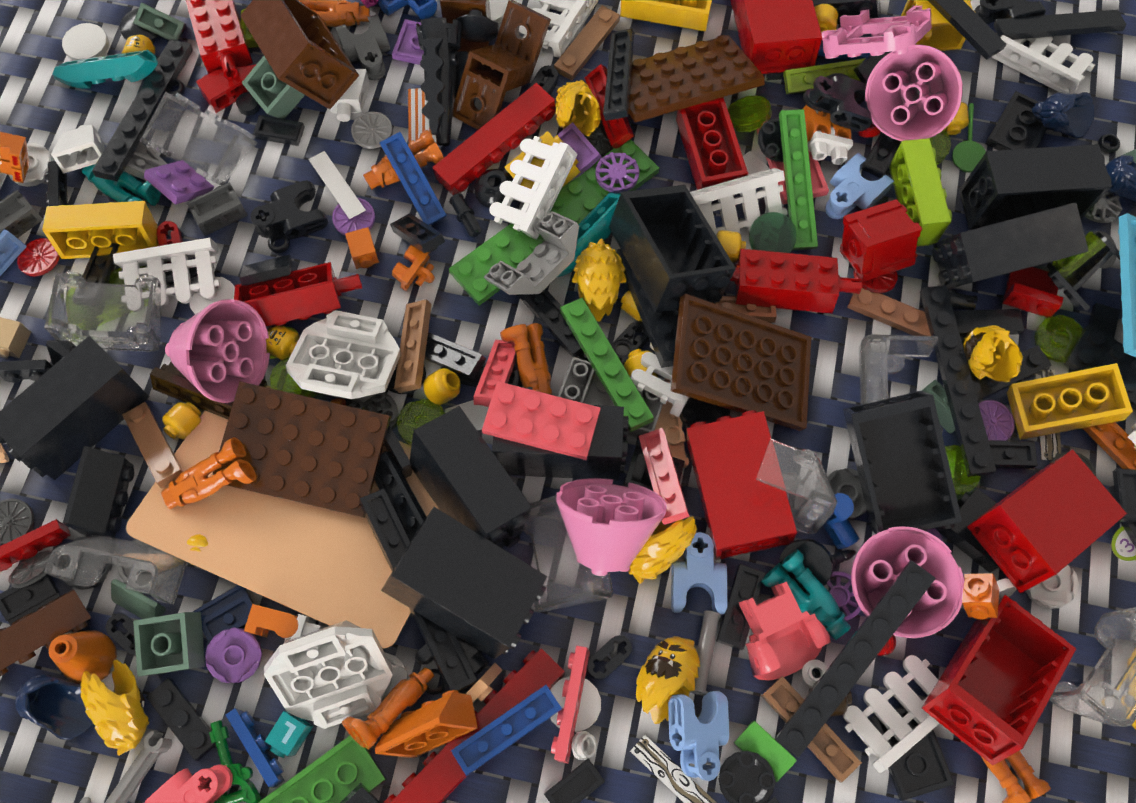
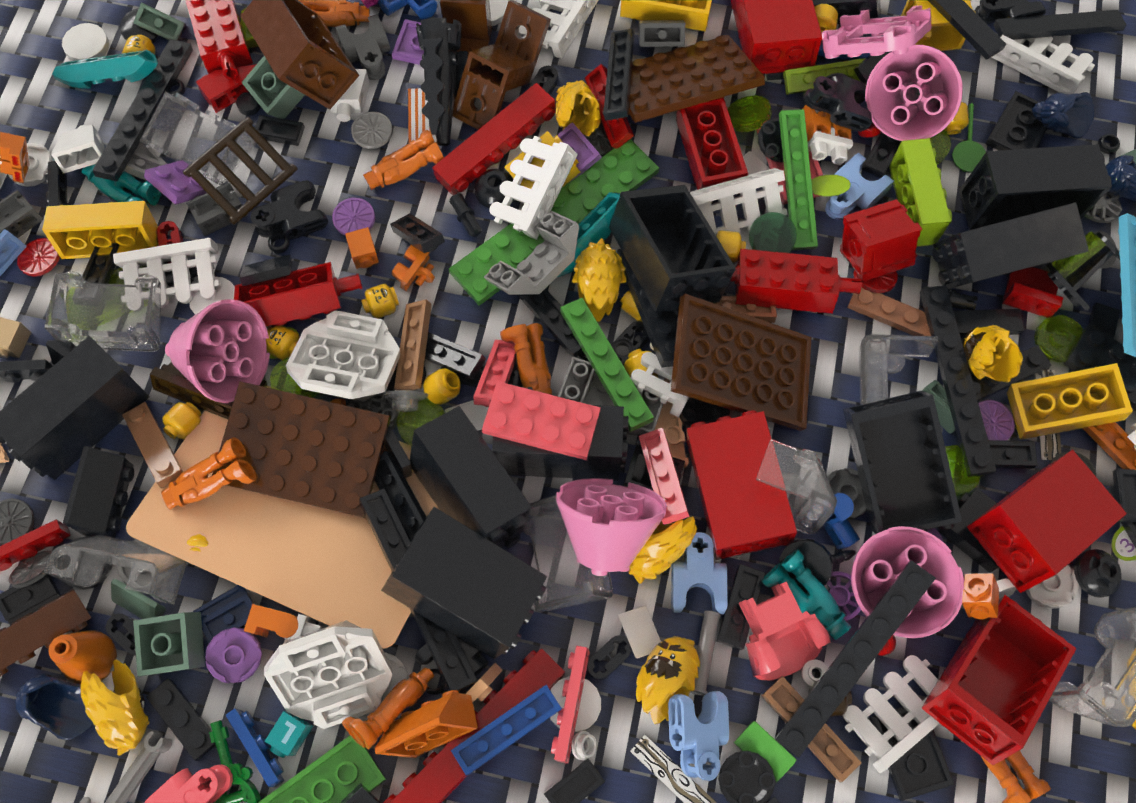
(229, 141): none -> dark brown bar
(337, 185): white sticker -> none
(380, 301): none -> yellow head
(405, 399): none -> clear piece
(413, 179): blue plate -> none
(478, 27): black dish -> none
(587, 42): medium nougat plate -> none
(617, 172): medium lavender wheel -> none
(639, 631): none -> white sticker
(661, 33): none -> dark grey brick
(830, 185): none -> lime sticker
(1091, 576): none -> black piece

